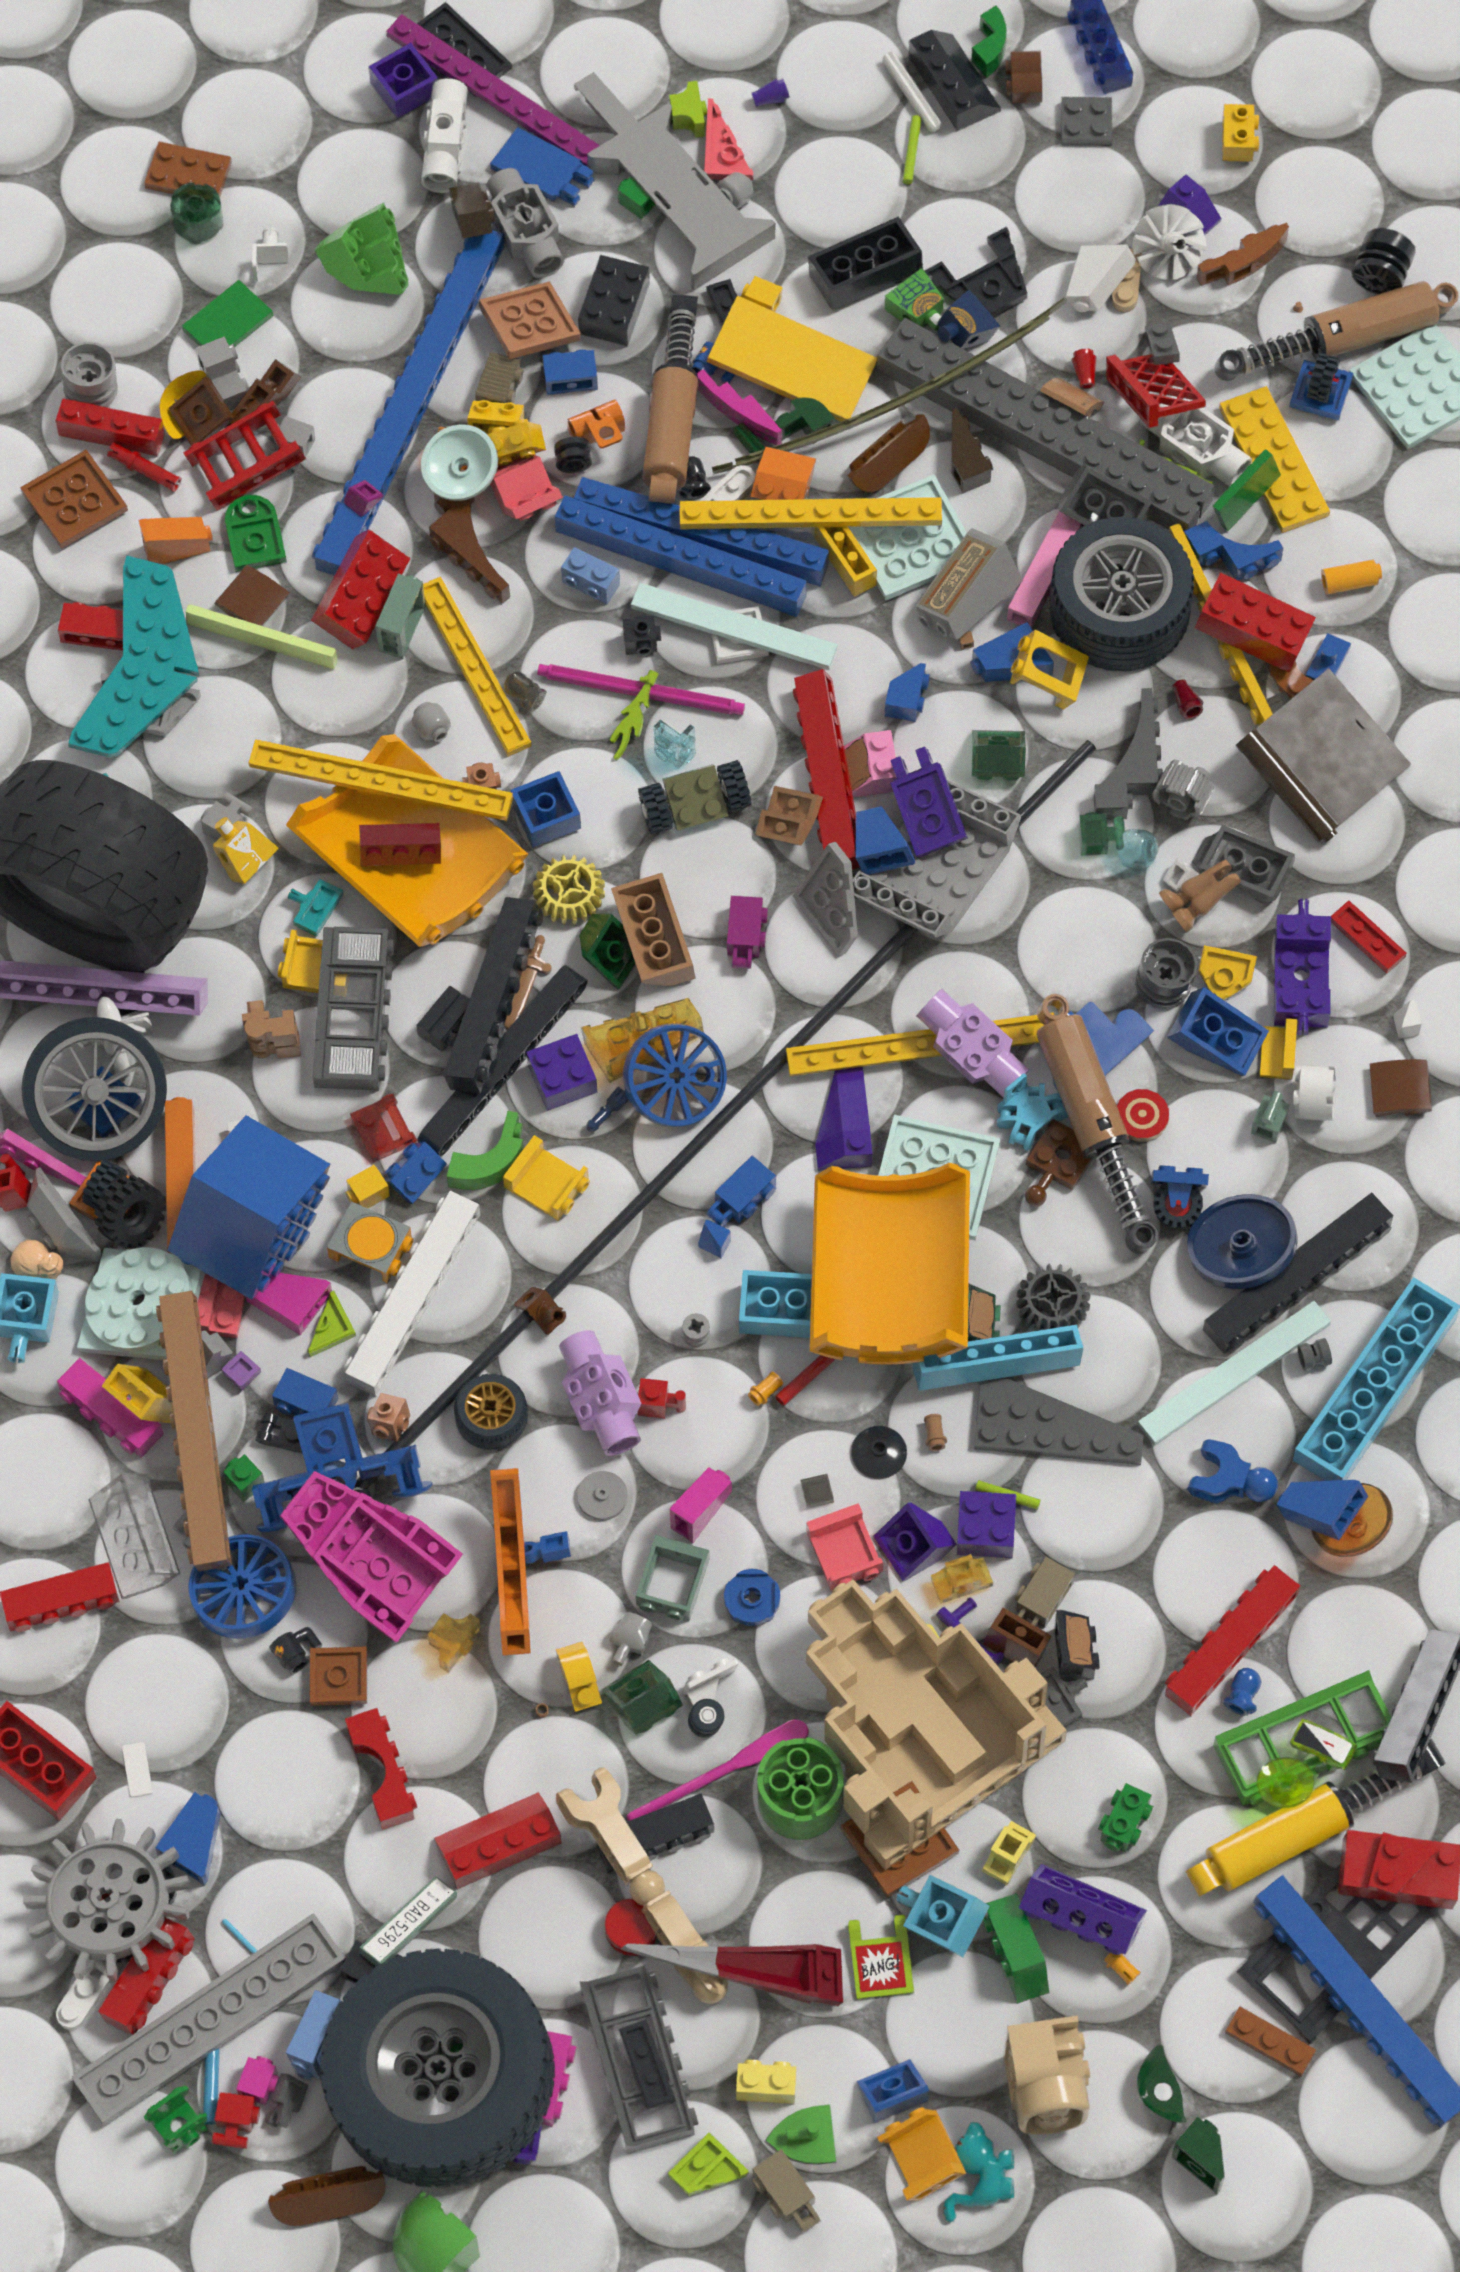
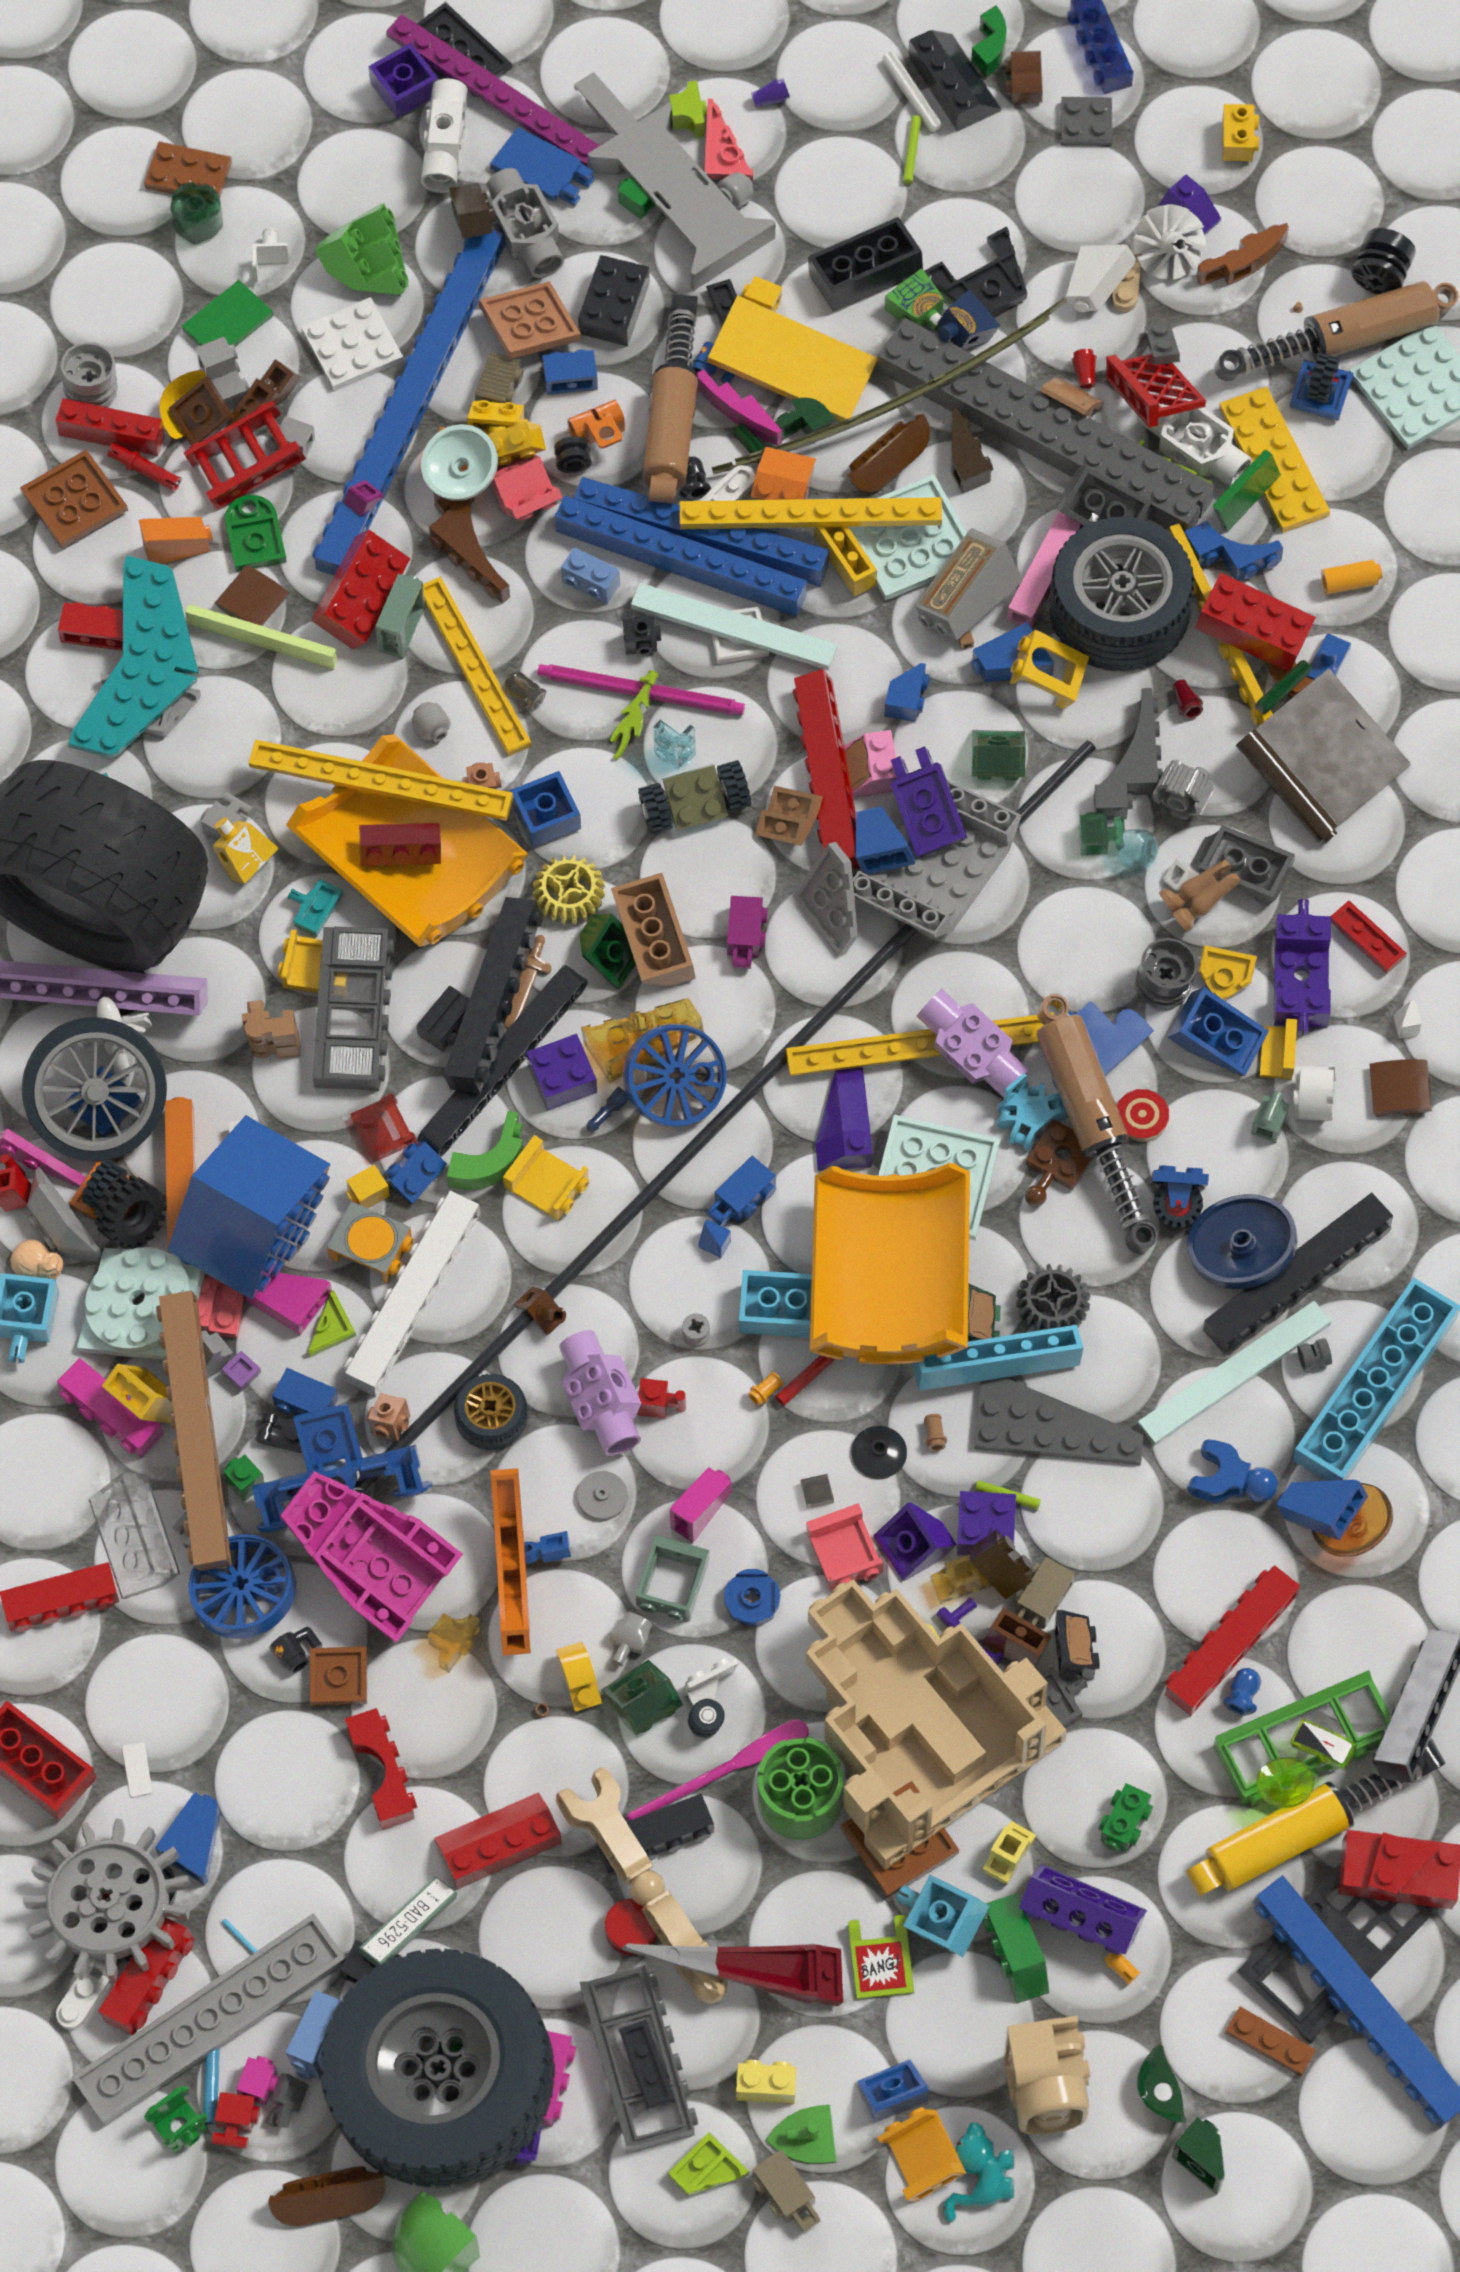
(352, 344): none -> white plate
(1001, 1563): none -> dark brown brick
(1283, 687): none -> dark green axle

